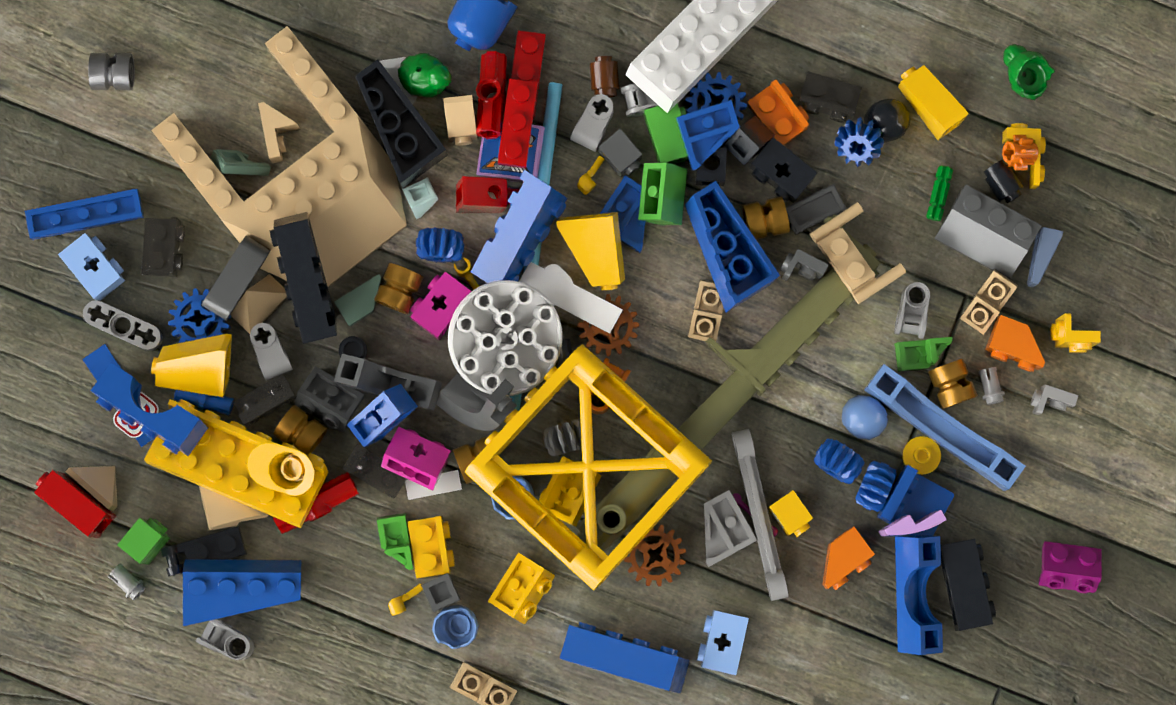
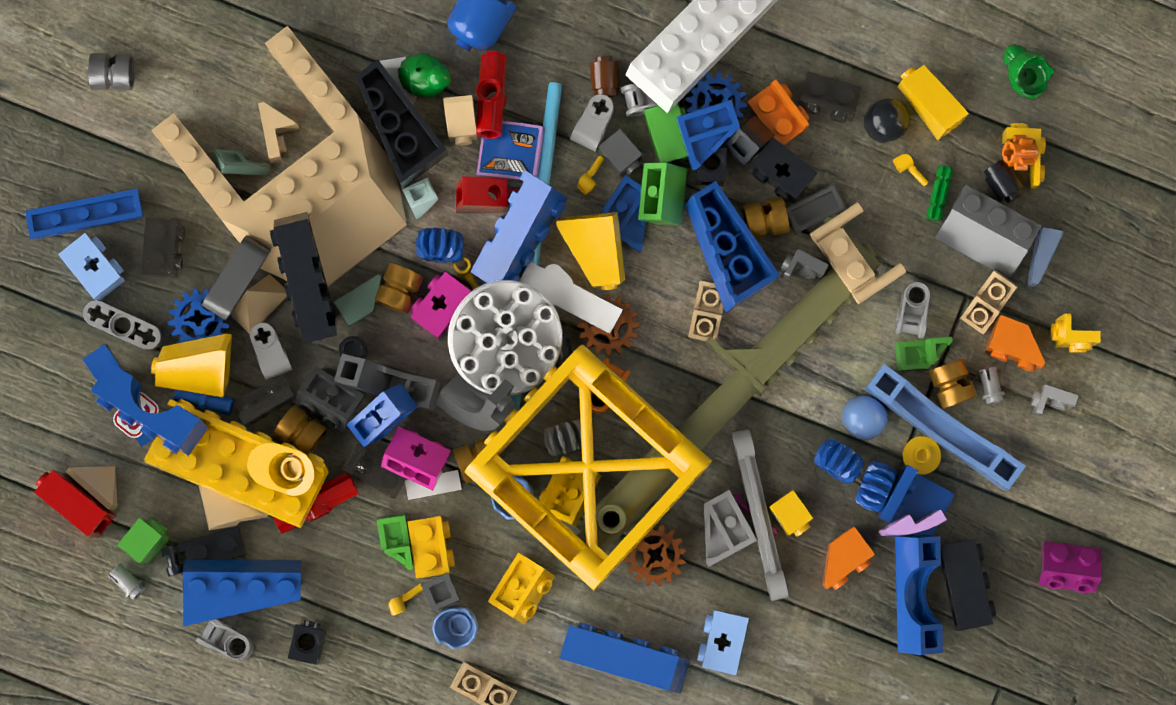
(297, 652): none -> black brick
(521, 99): red bracket -> none
(851, 139): blue gear -> none
(906, 162): none -> yellow hand

